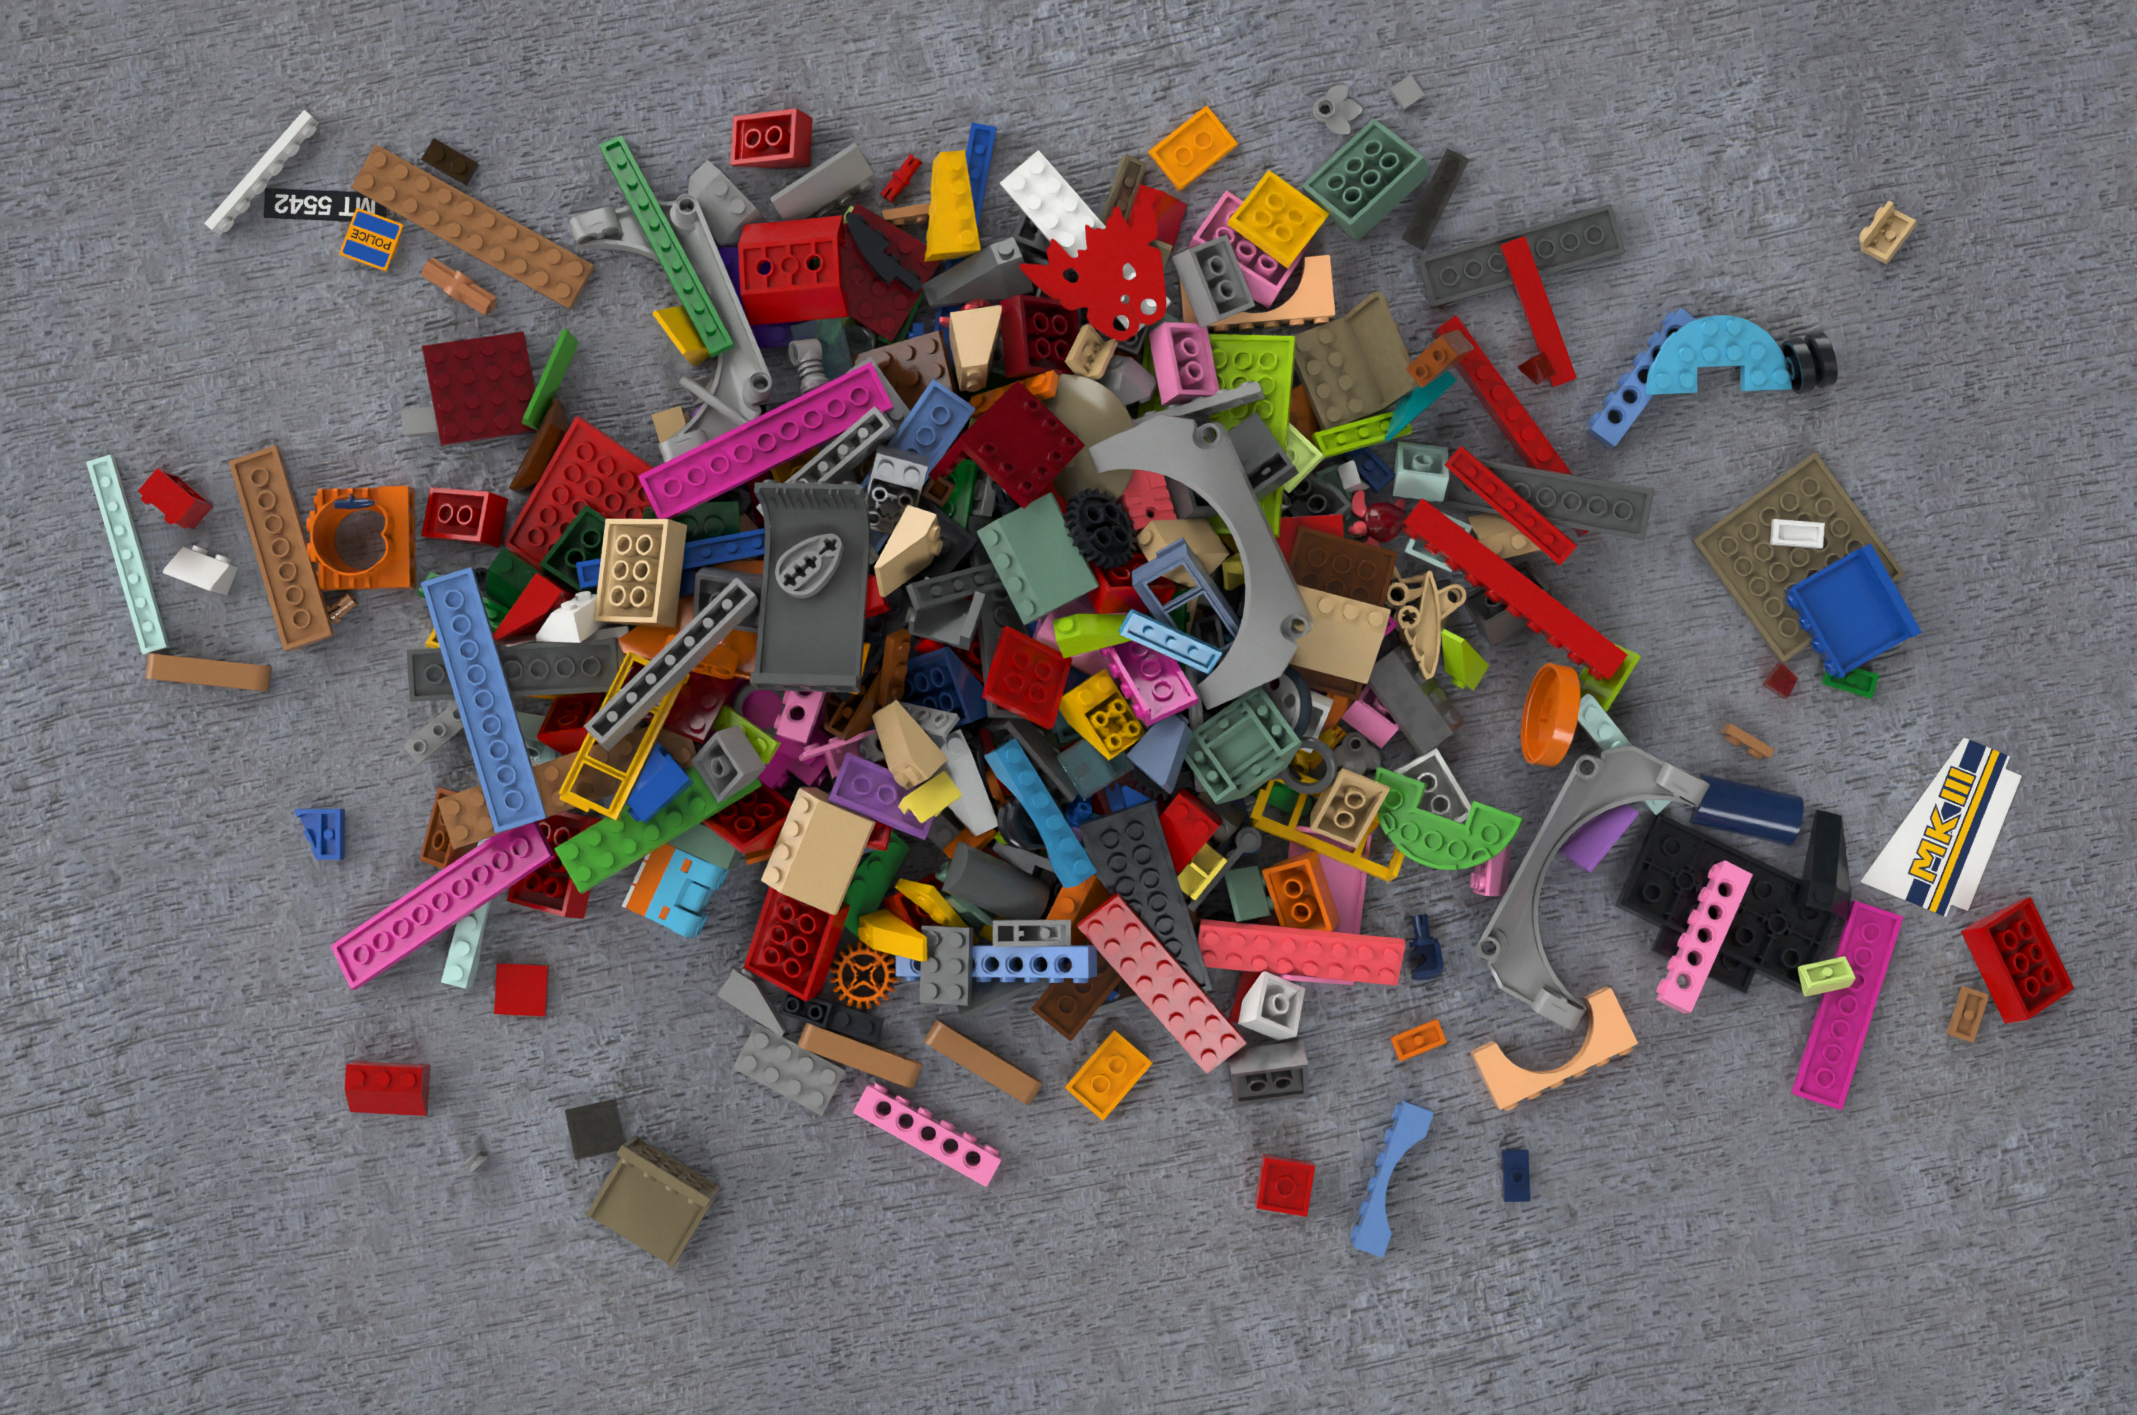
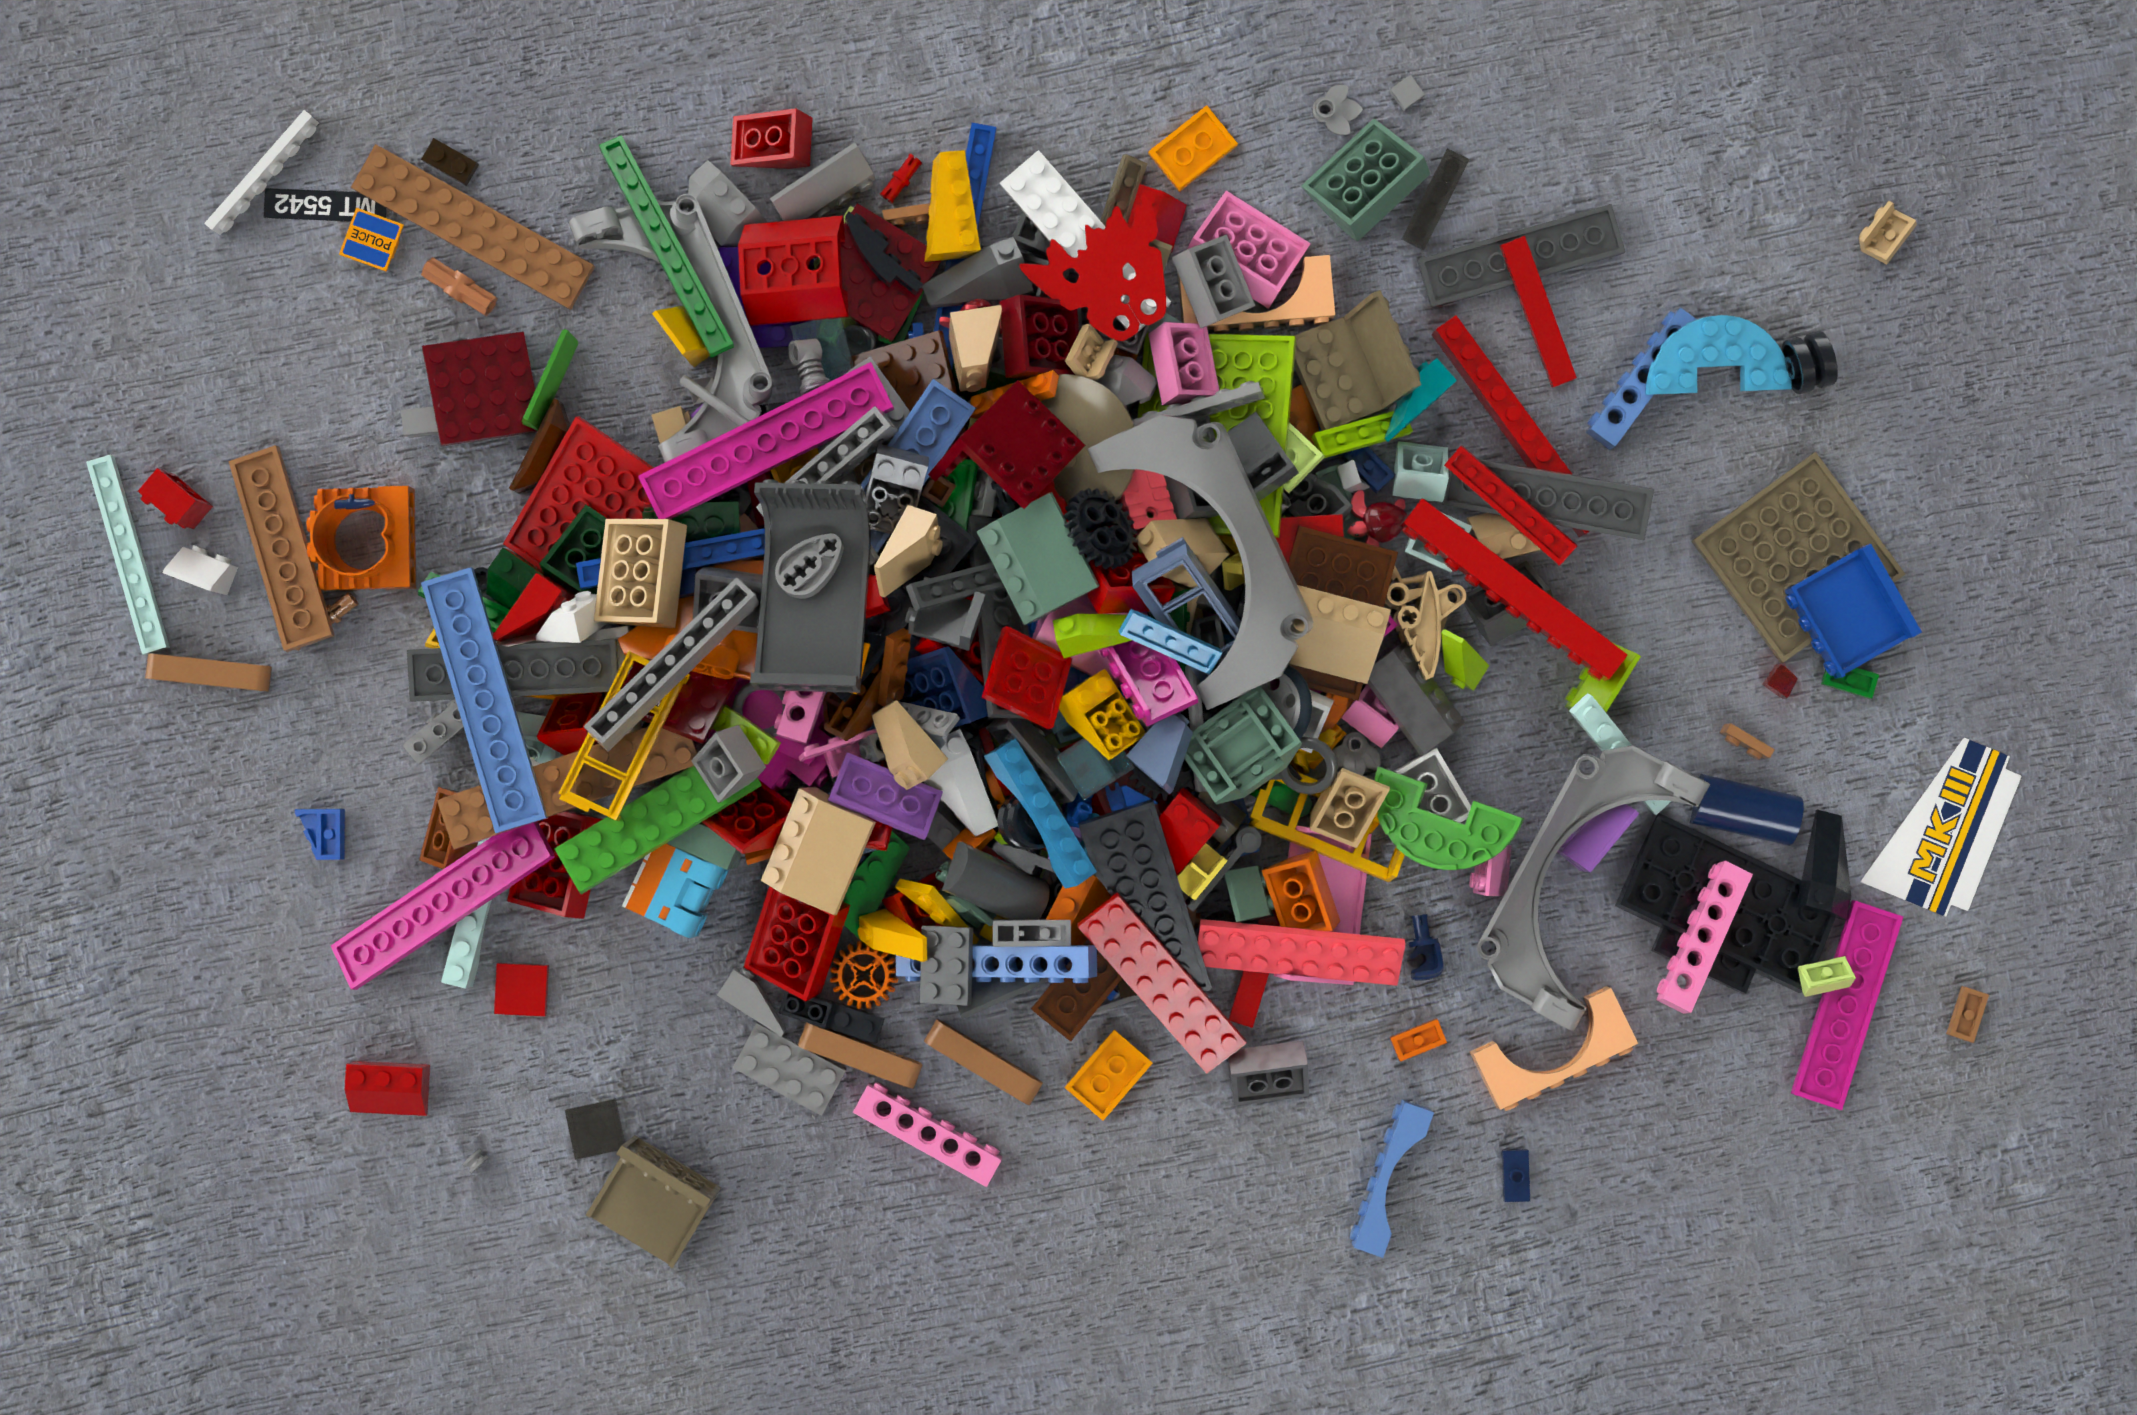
(465, 516): red slope -> none
(657, 785): blue slope -> none
(931, 798): light yellow panel -> none
(1272, 1007): white slope -> none
(1278, 219): yellow plate -> none
(1284, 1185): red container -> none
(1440, 357): dark orange slope -> none
(1537, 368): clear red slope -> none
(1550, 715): orange piece -> none
(1797, 533): white tile -> none
(2017, 961): red slope -> none

